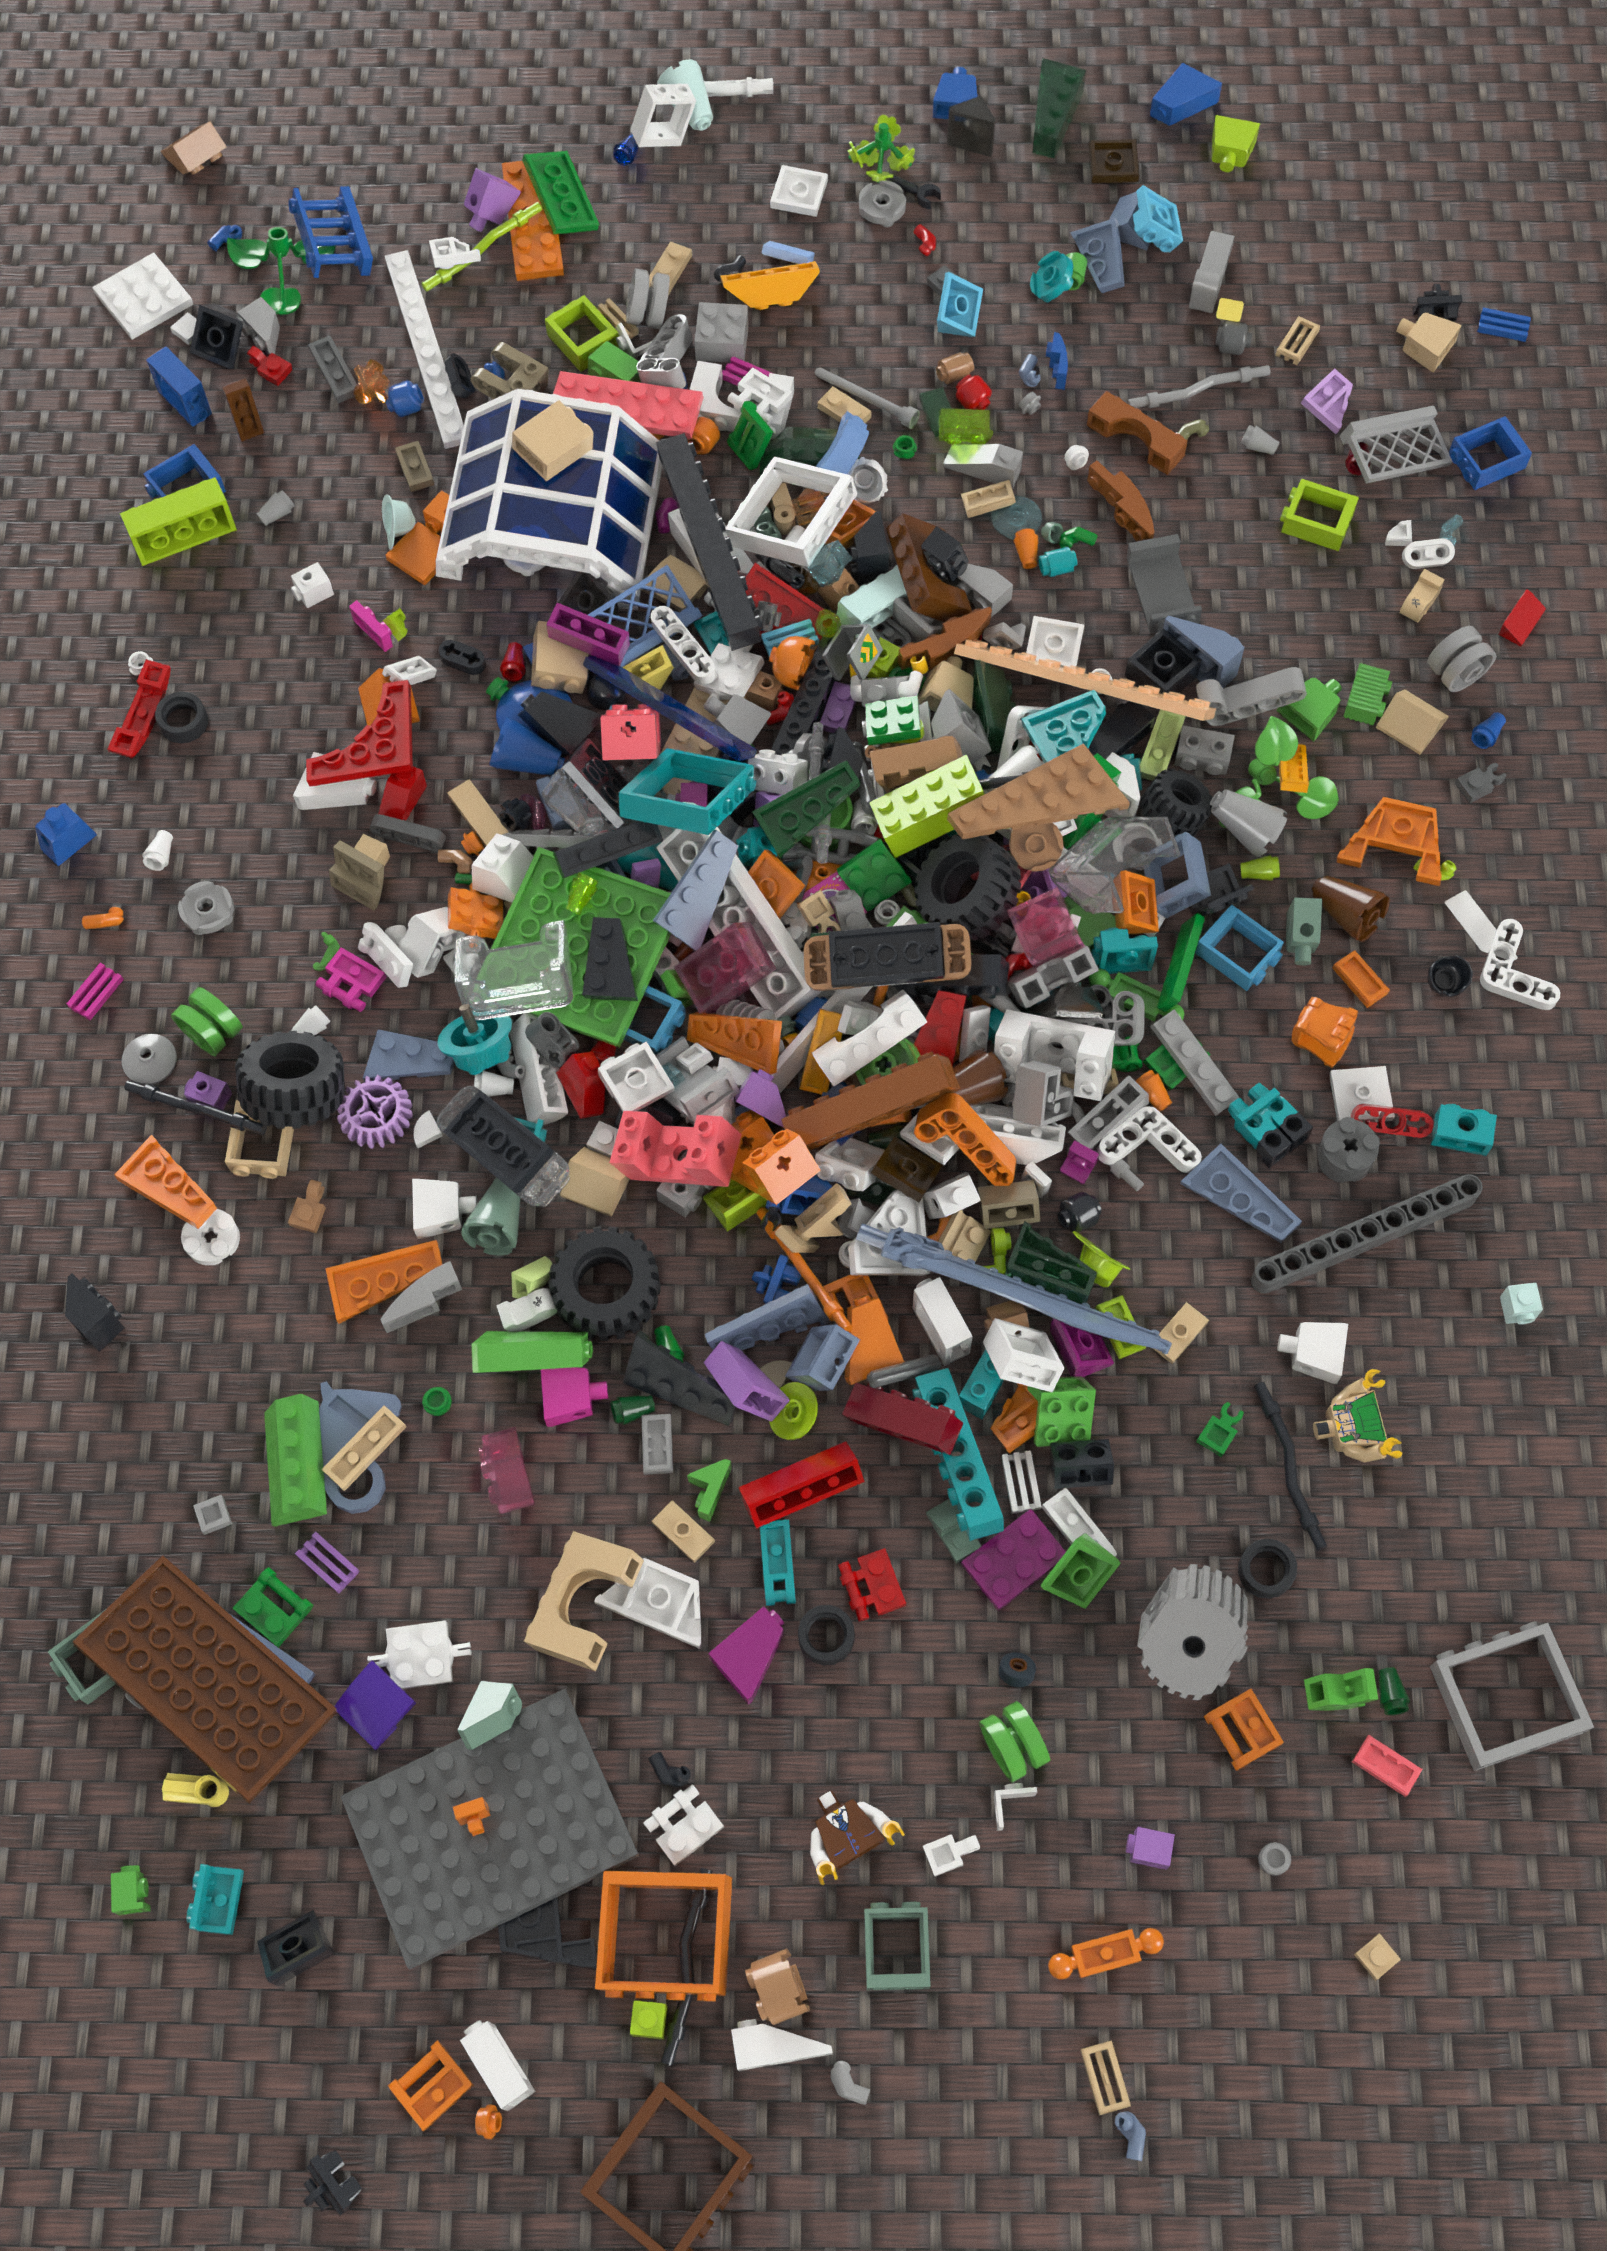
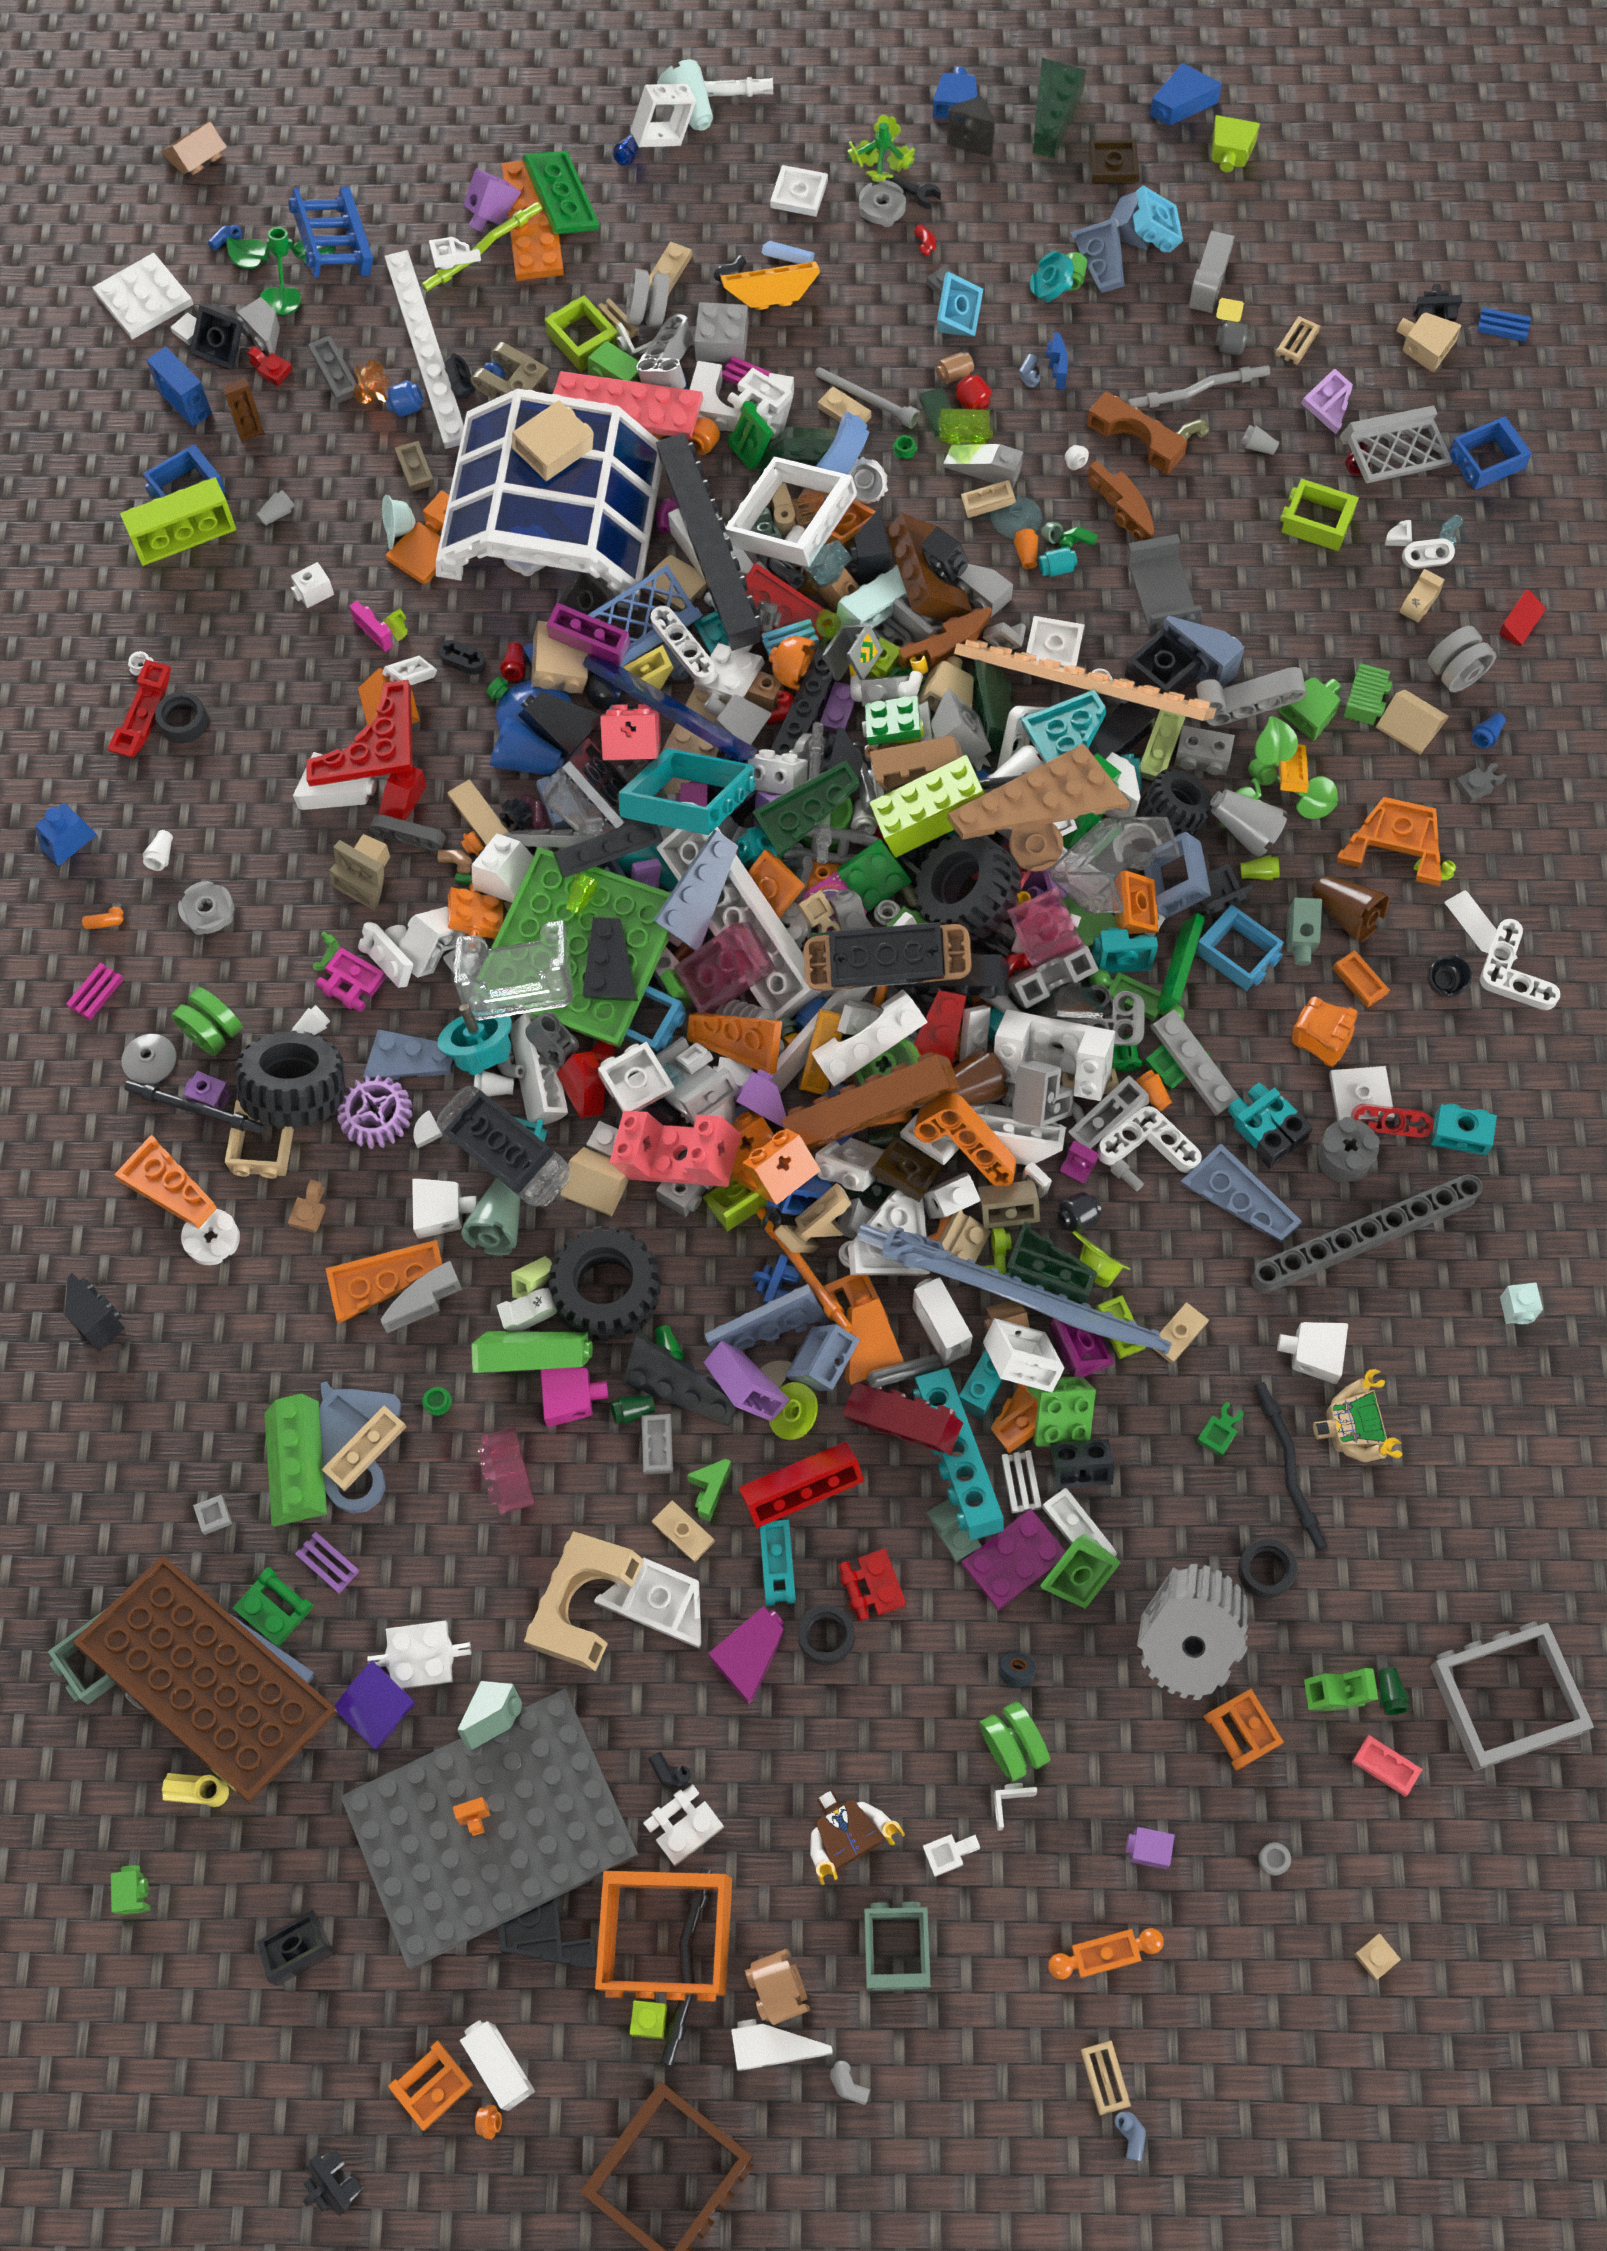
(215, 1899): teal bracket -> none
(1030, 403): light grey plate -> none

